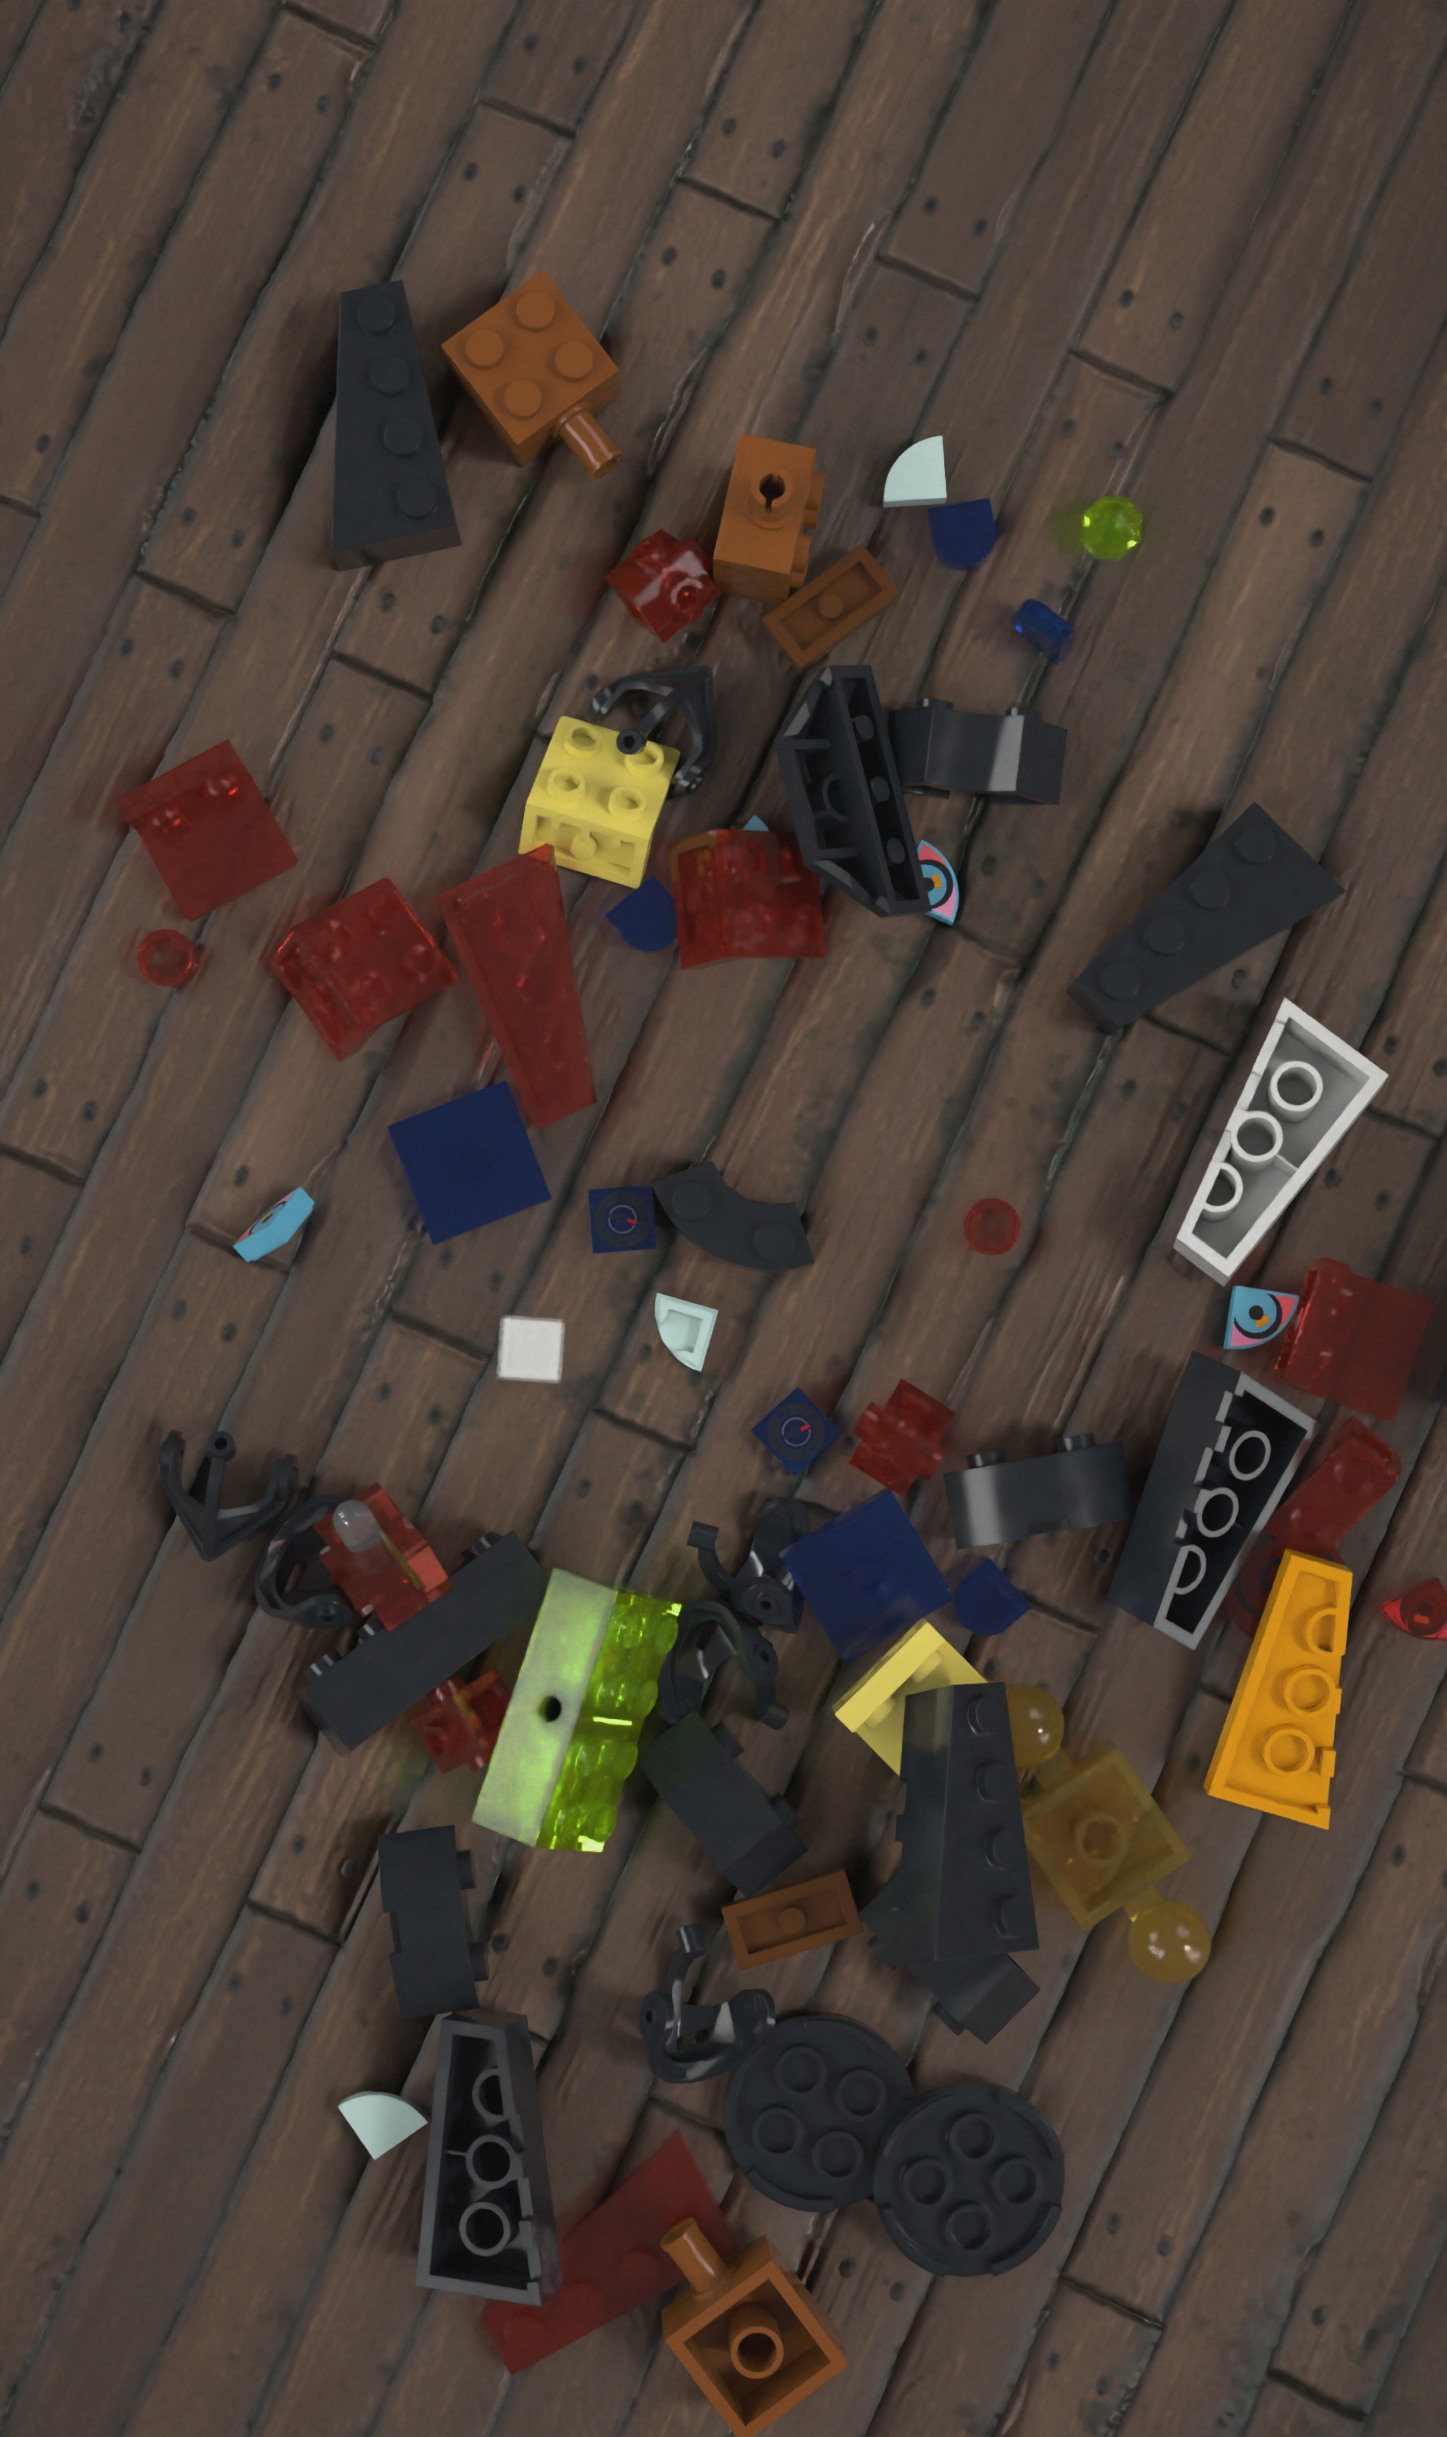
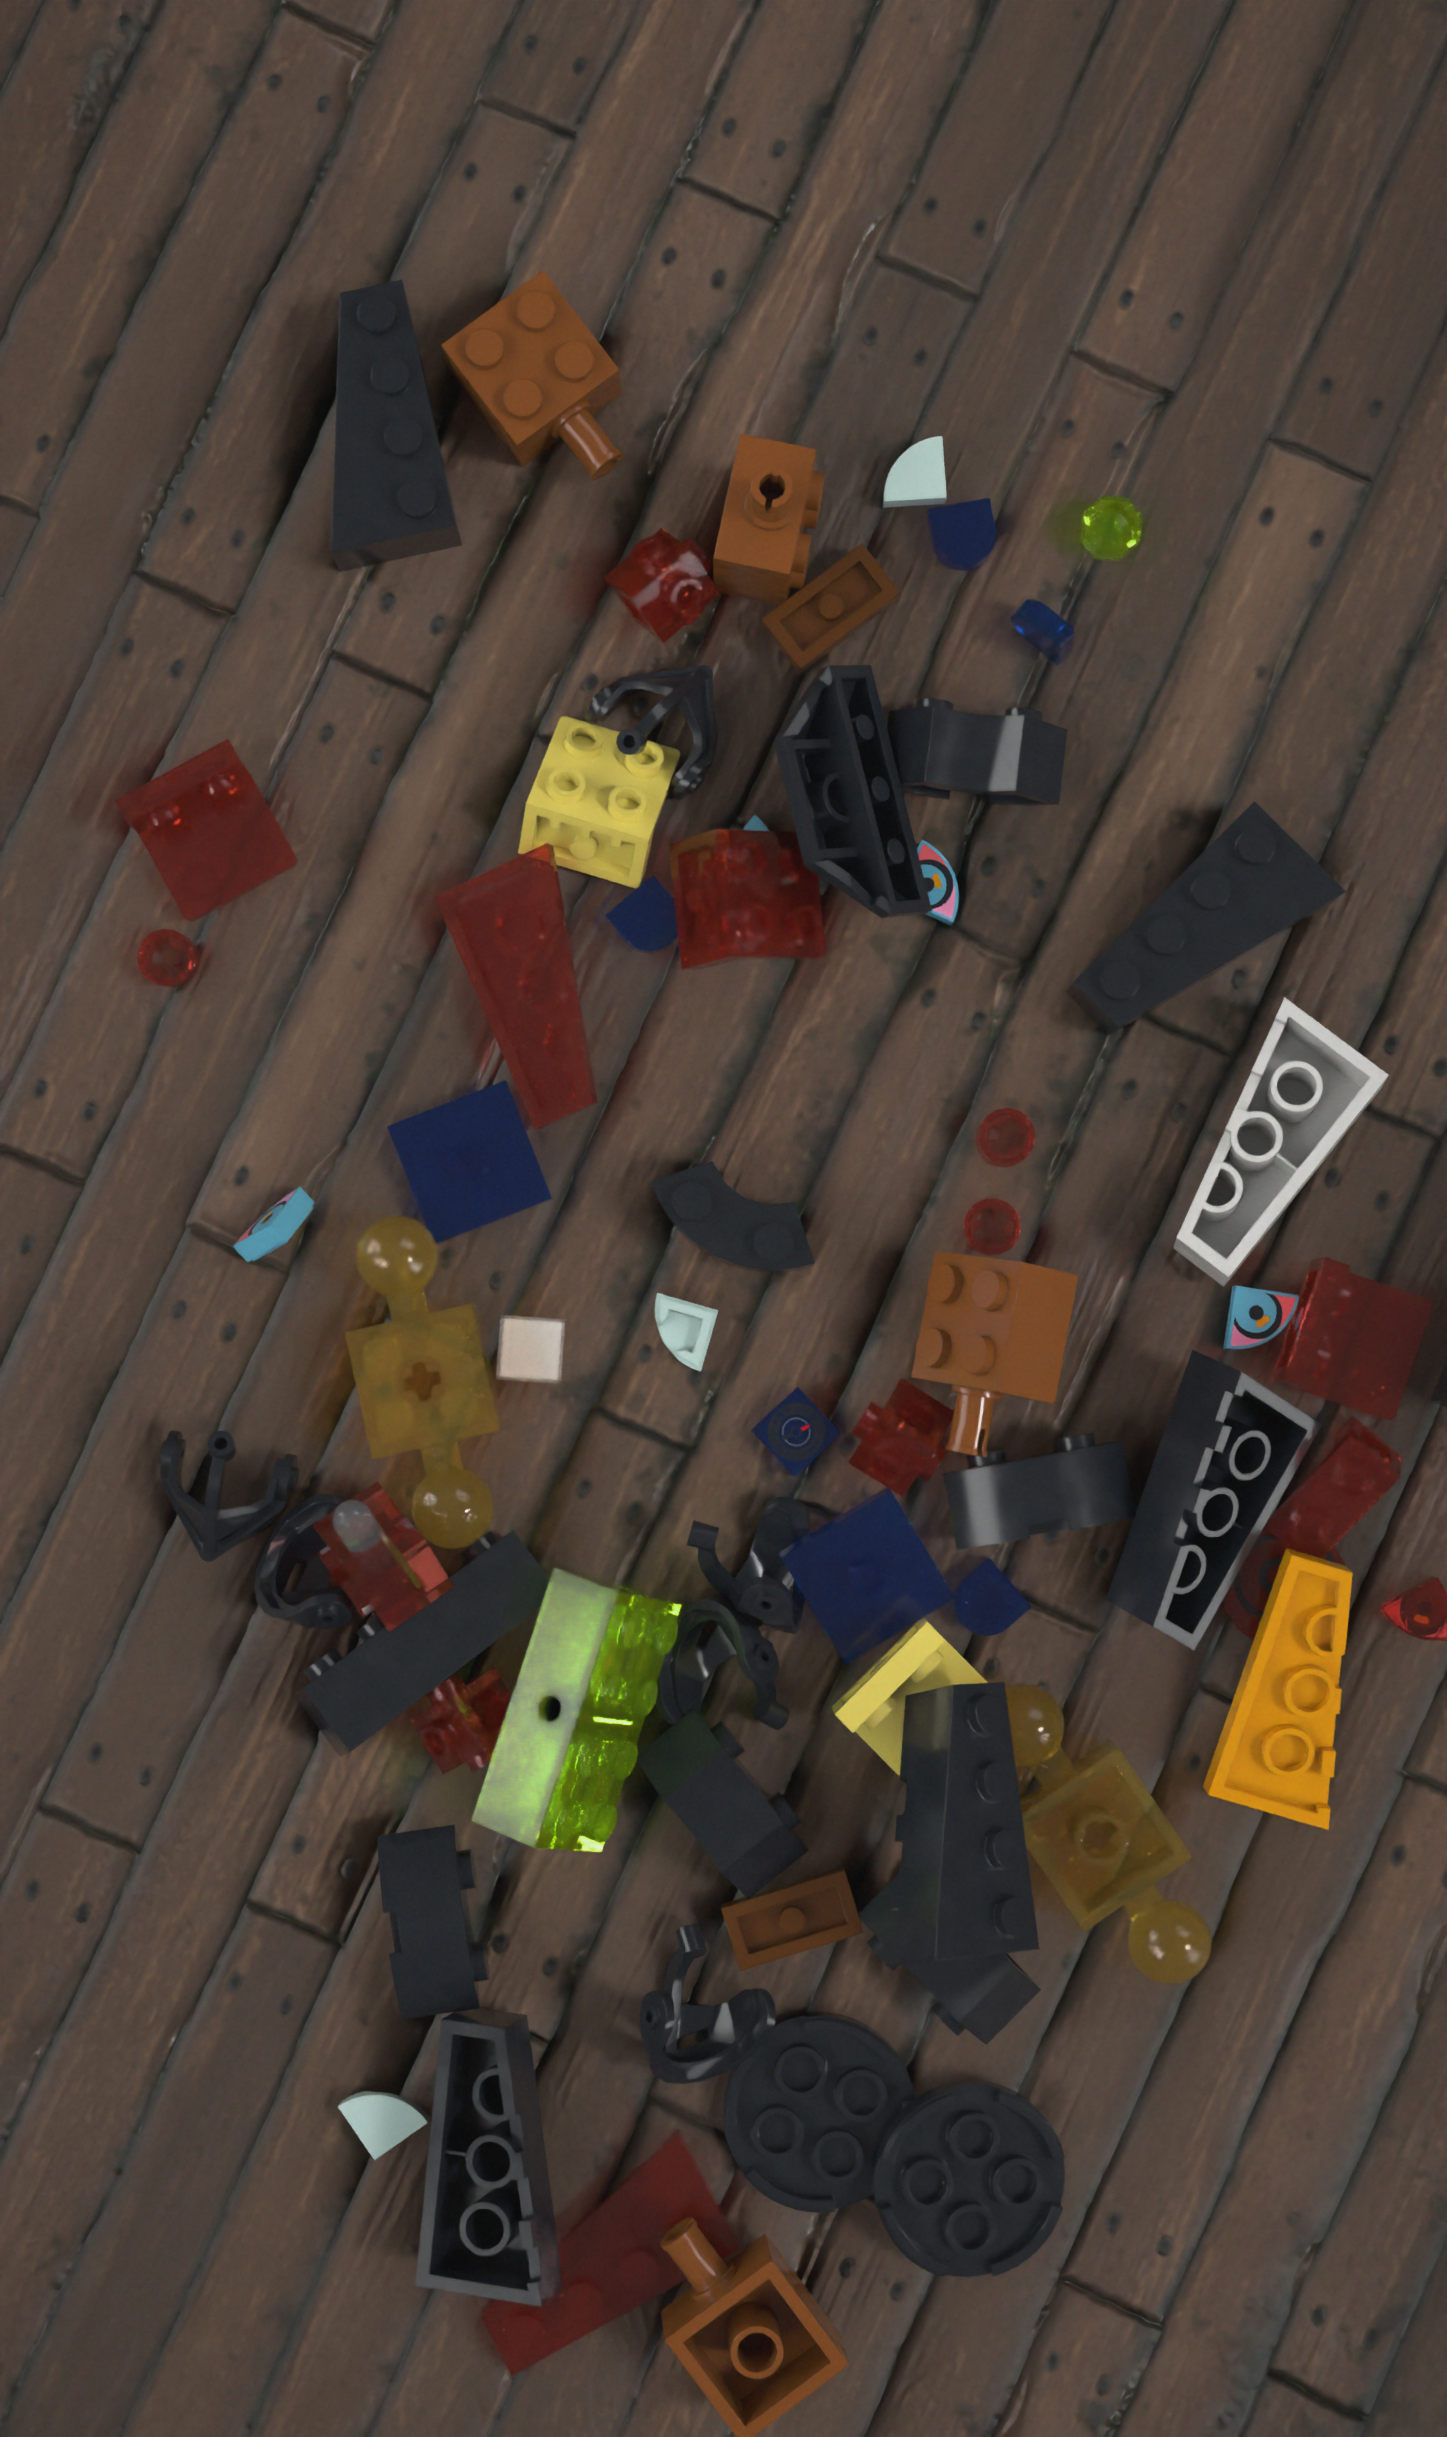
(360, 965): clear red bracket -> none
(452, 1502): none -> clear yellow brick
(622, 1219): clear blue tile -> none
(992, 1334): none -> dark orange brick
(1013, 1154): none -> clear red bush

